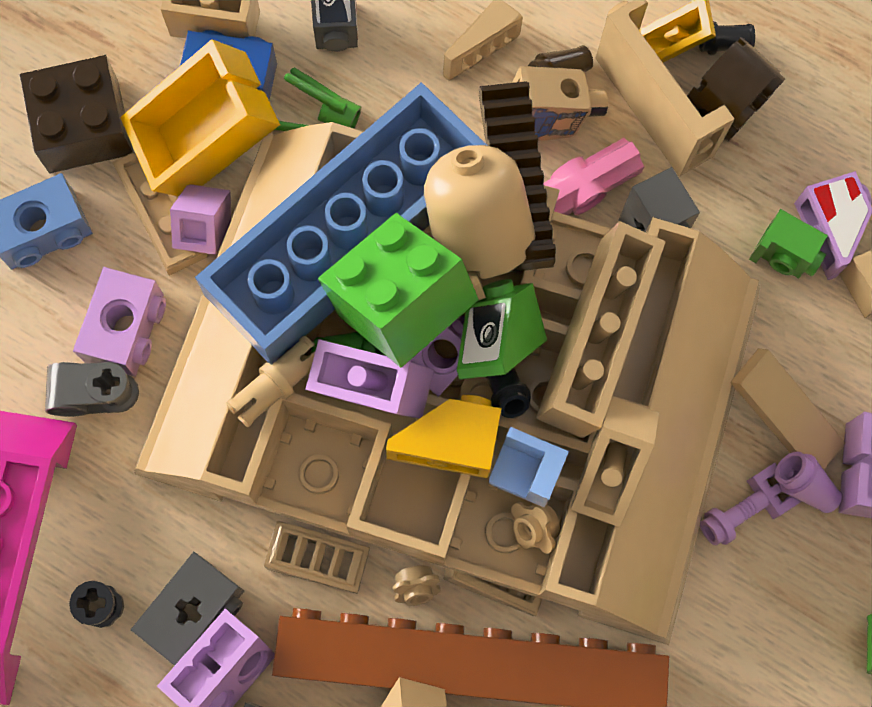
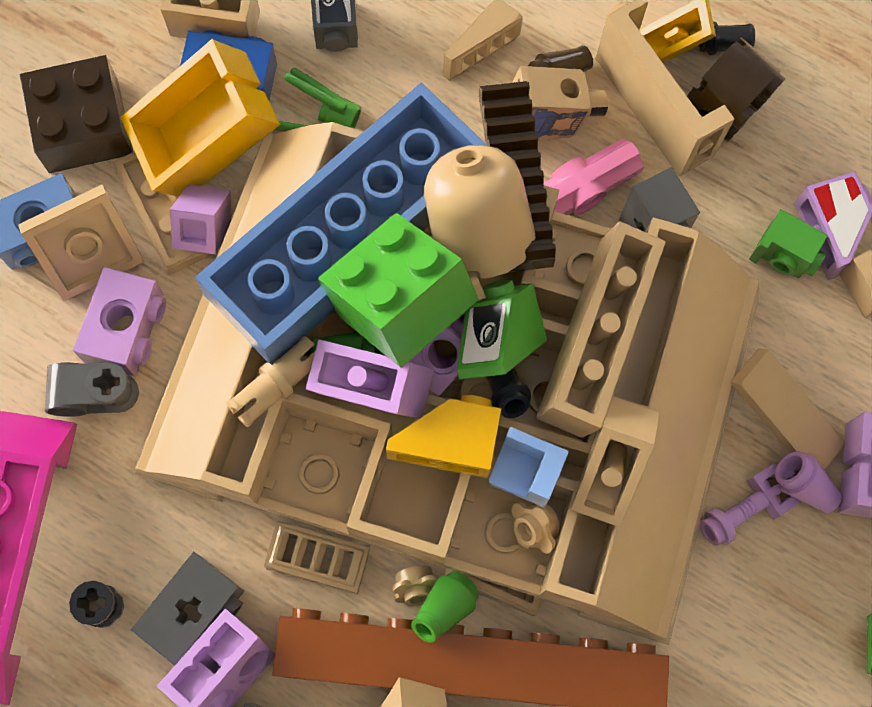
(79, 241): none -> tan plate
(445, 606): none -> bright green cone

